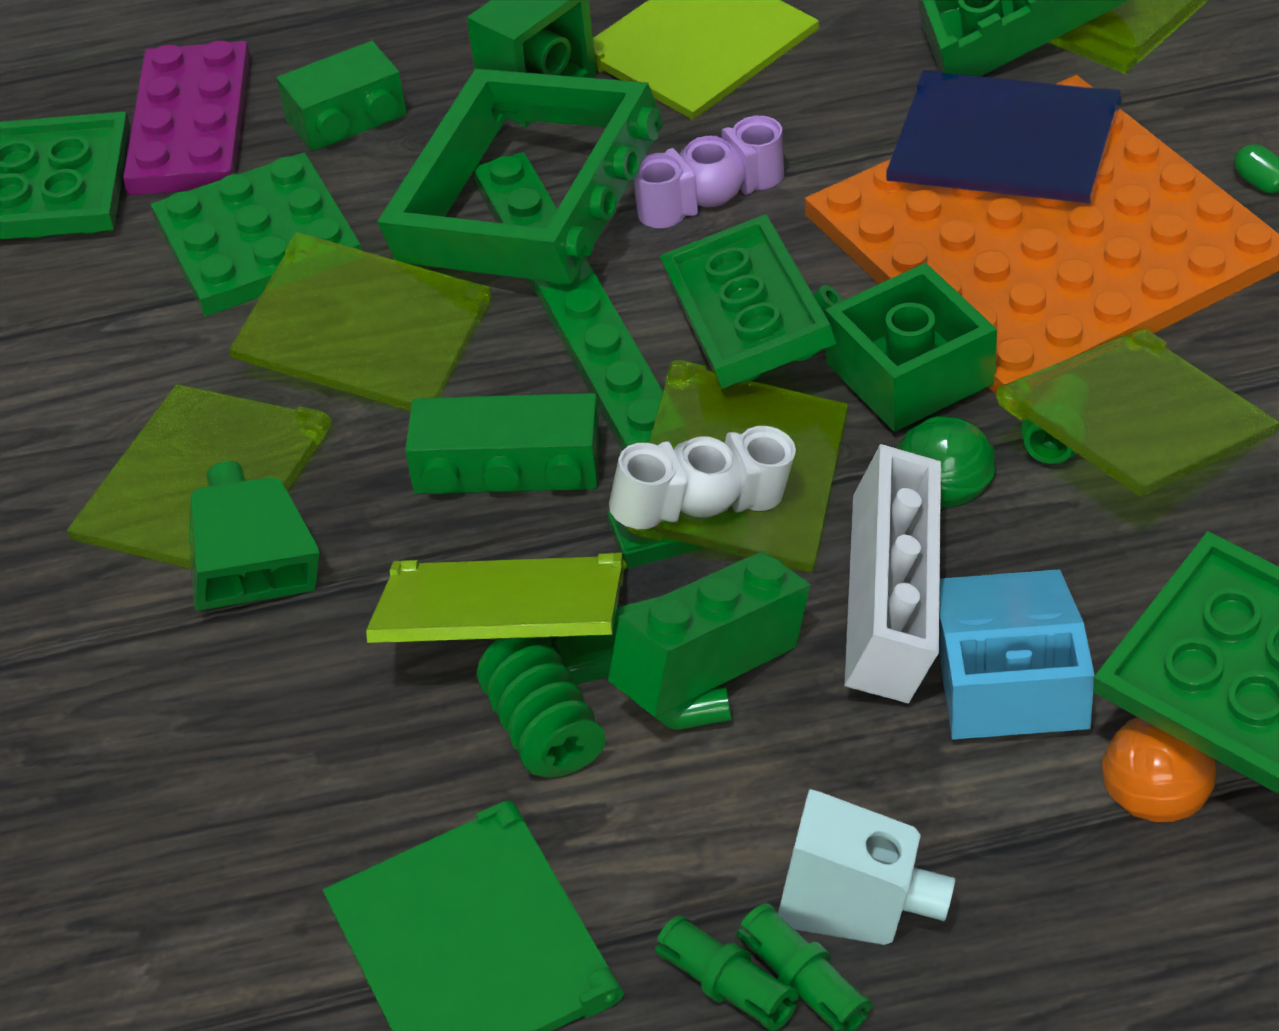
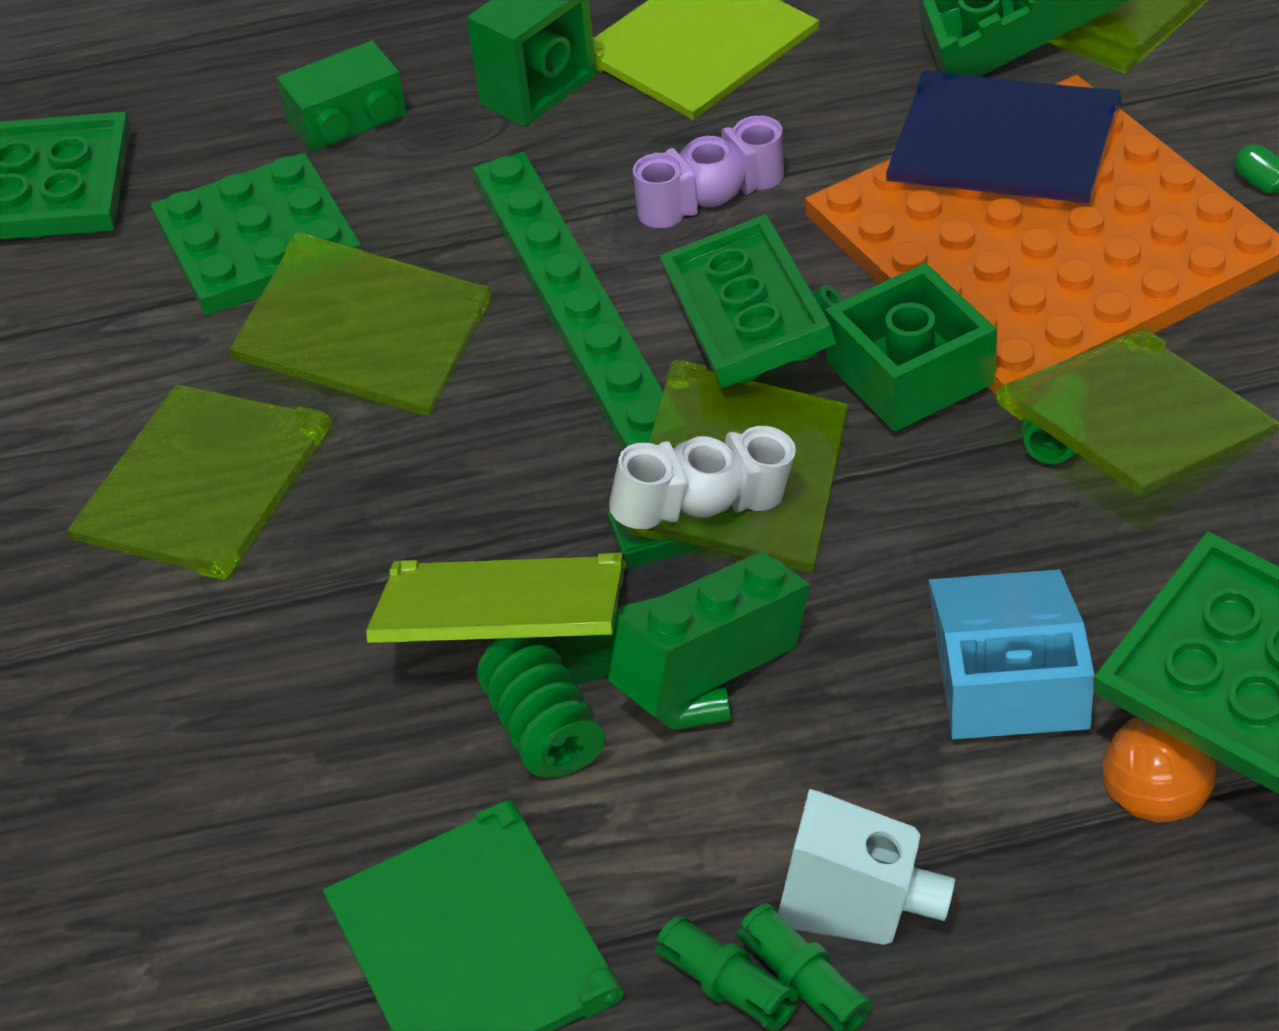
(187, 117): magenta plate -> none
(247, 540): green torso -> none
(416, 218): green window -> none
(504, 443): green brick -> none
(894, 575): white brick -> none
(964, 456): green piece -> none

